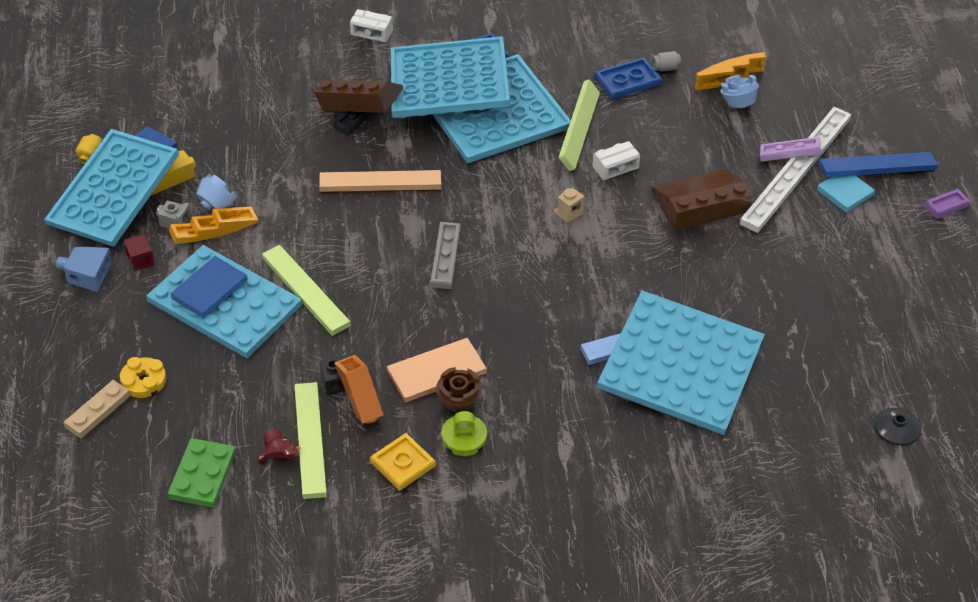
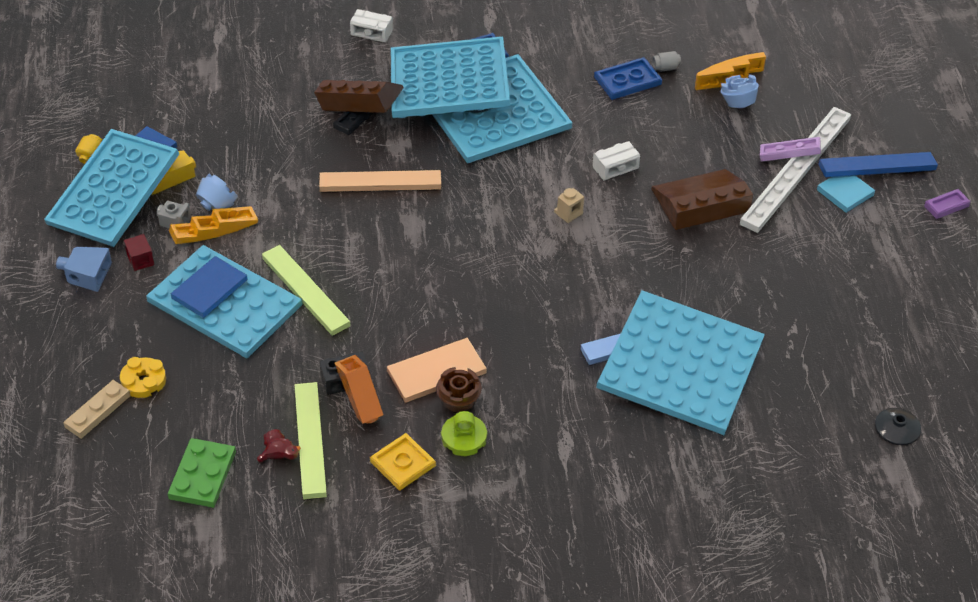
(445, 255): light grey tile -> none
(579, 125): yellowish green tile -> none

